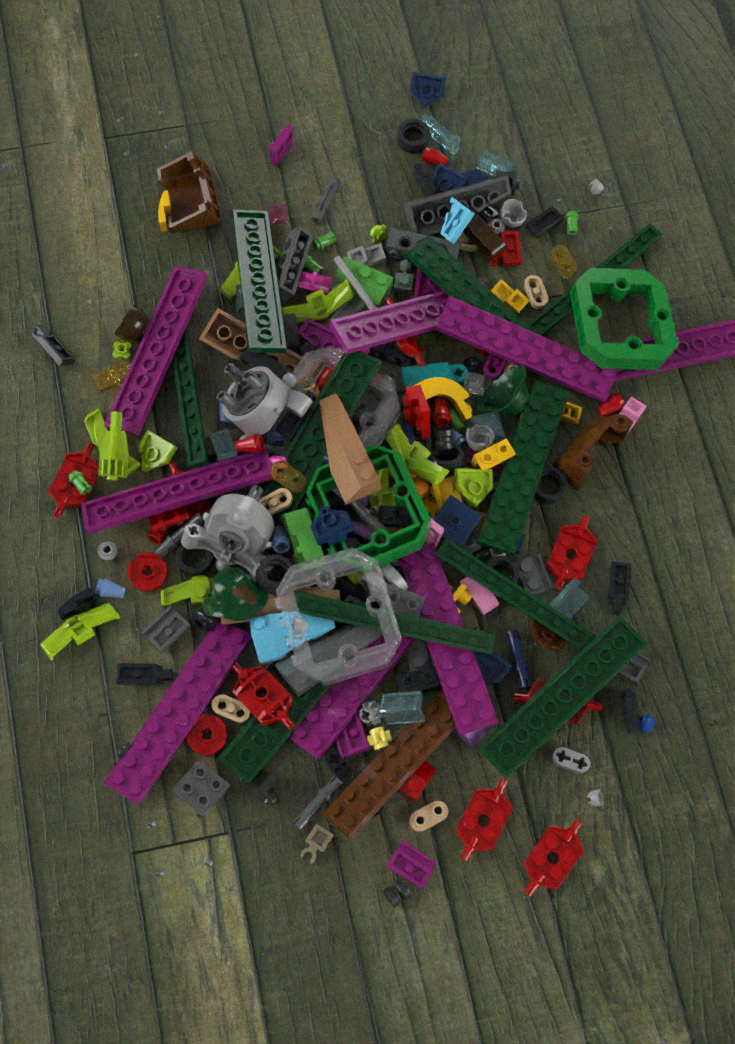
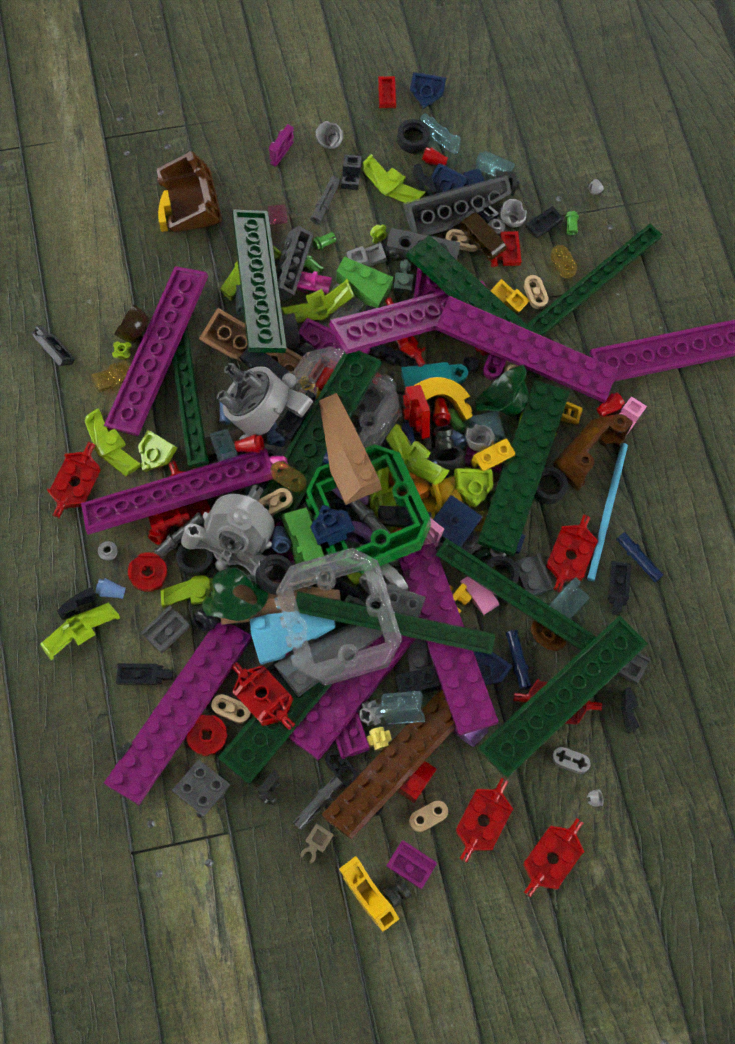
(81, 484): bright green pin -> none
(114, 451): lime piece -> none
(299, 626): light grey hinge -> none
(329, 135): none -> light grey hair
(351, 172): none -> black slope
(356, 285): light grey bar -> none
(368, 894): none -> yellow arch
(387, 91): none -> red plate
(390, 182): none -> lime plate
(456, 221): medium azure wing -> none
(474, 383): clear bracket -> none
(607, 512): none -> medium azure piece
(631, 353): green panel -> none
(642, 560): none -> dark blue pin
(646, 723): blue plate -> none

